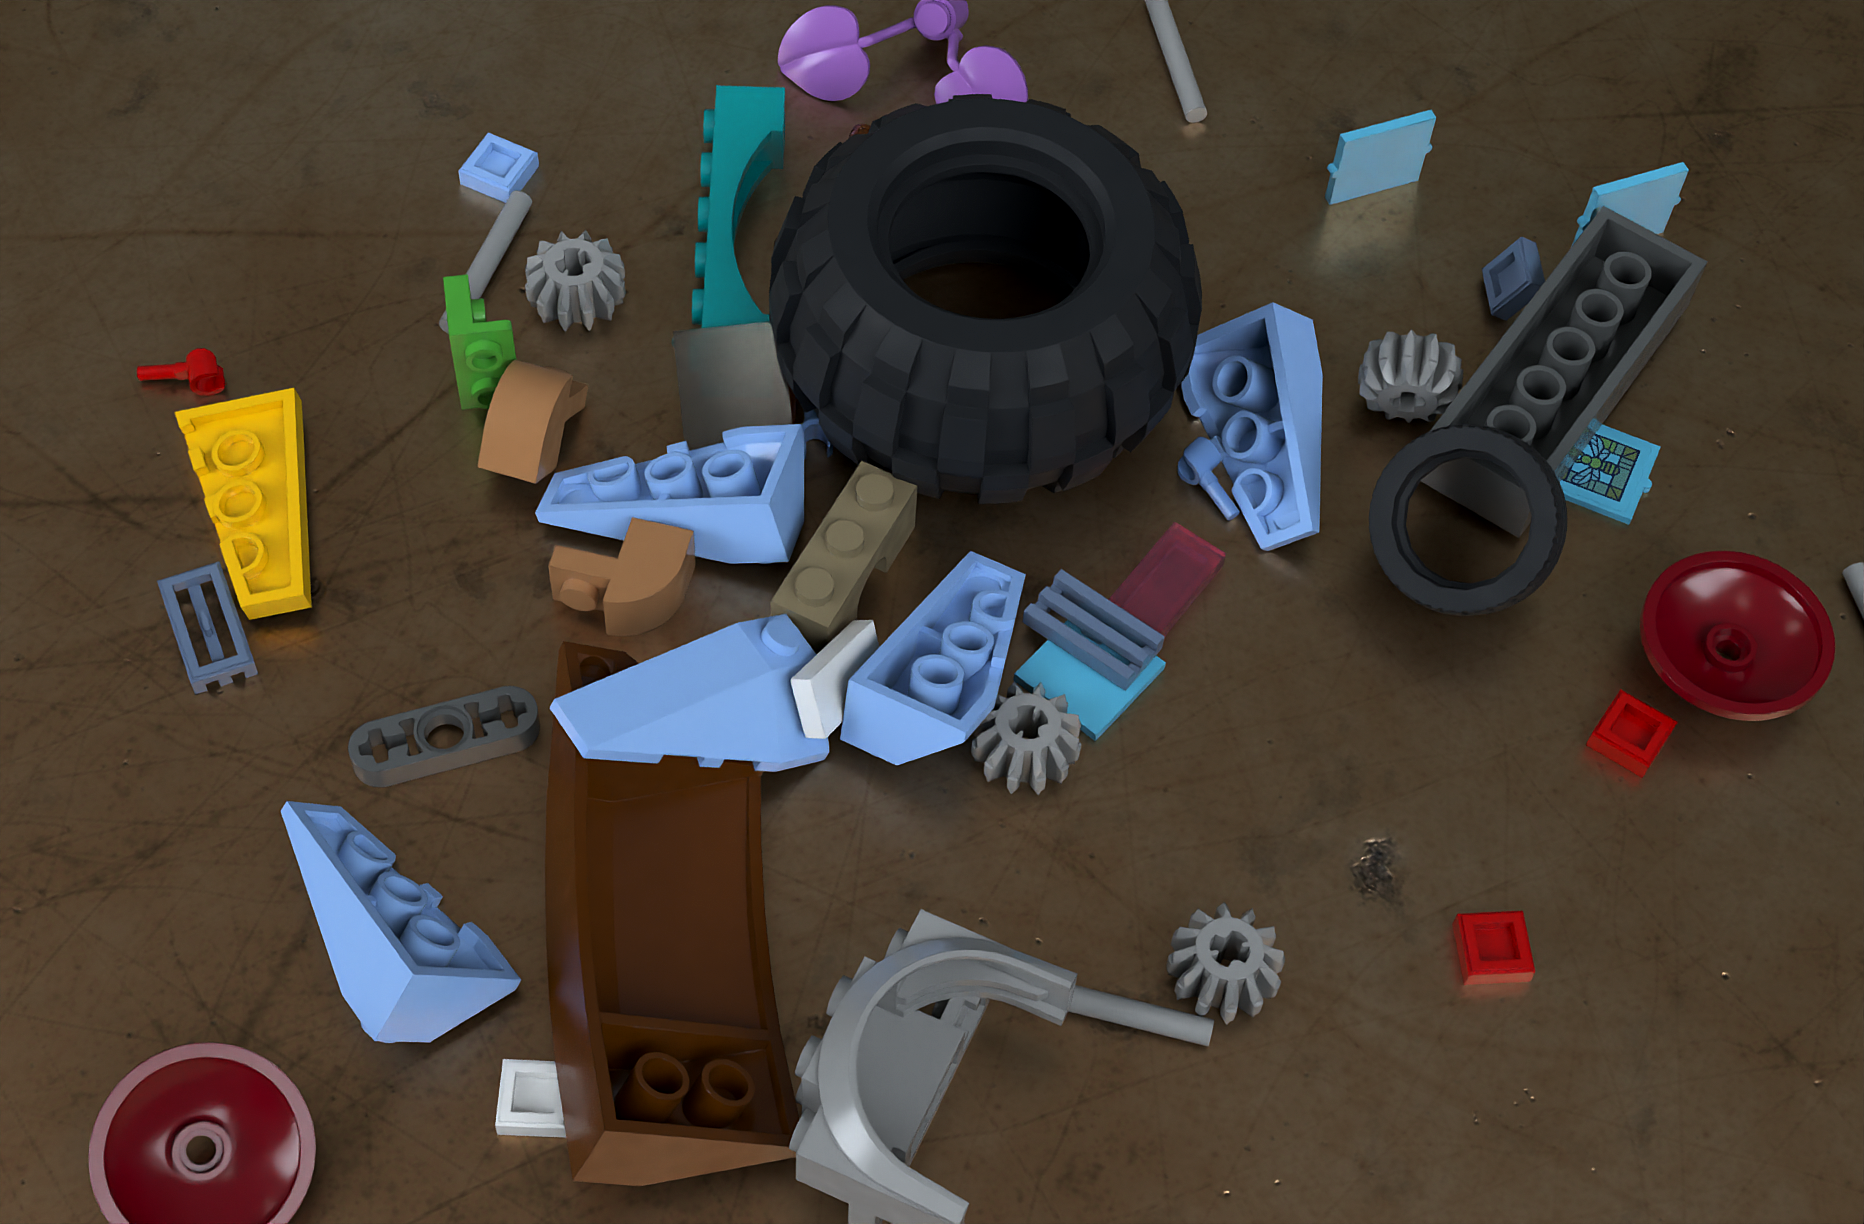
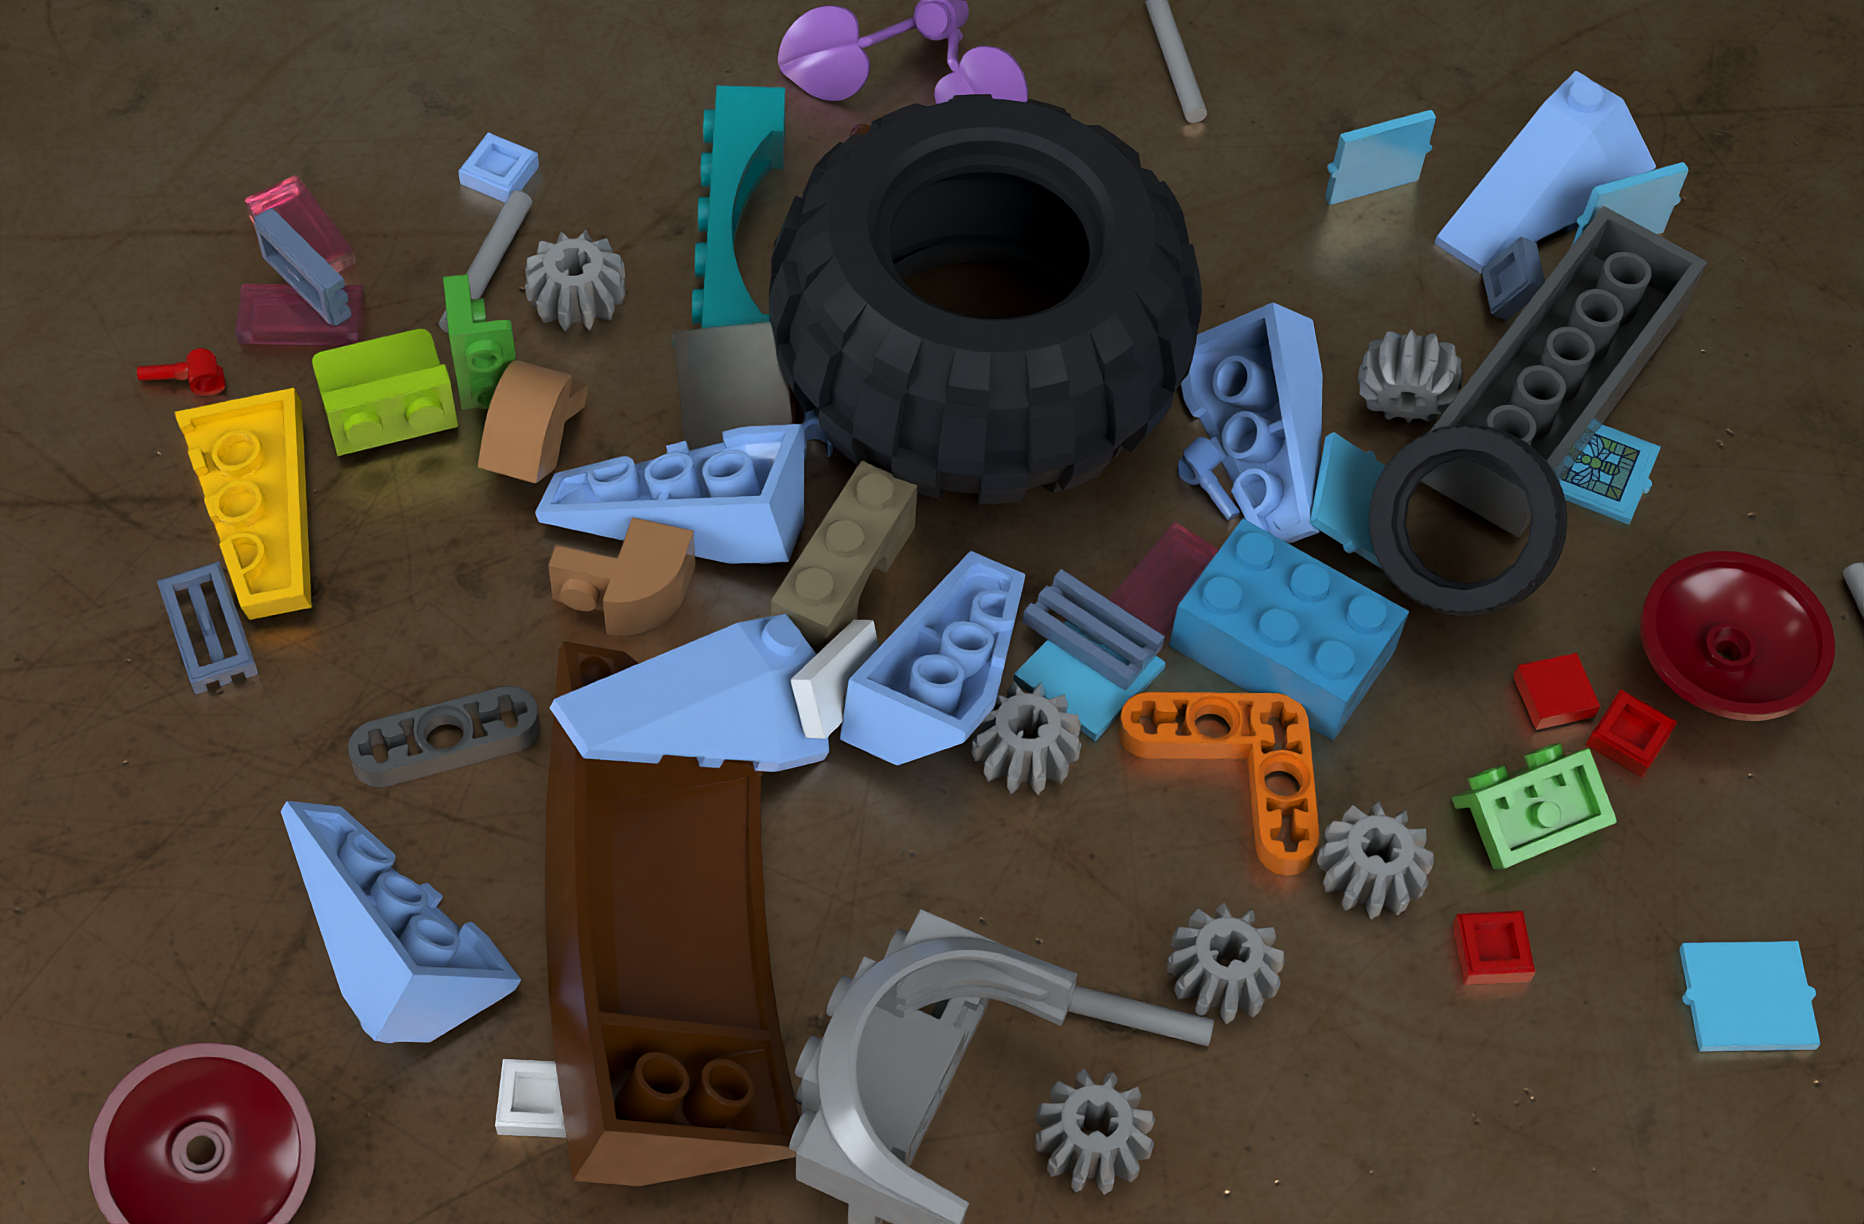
(283, 317): none -> clear pink tile
(302, 267): none -> sand blue tile
(306, 217): none -> clear pink tile
(384, 391): none -> lime bracket
(1094, 1154): none -> light grey gear
(1248, 739): none -> orange beam
(1287, 626): none -> dark azure brick
(1345, 495): none -> medium azure piece
(1375, 860): none -> light grey gear
(1538, 805): none -> bright green bracket
(1548, 173): none -> light blue wedge
(1556, 691): none -> red tile
(1749, 996): none -> medium azure piece

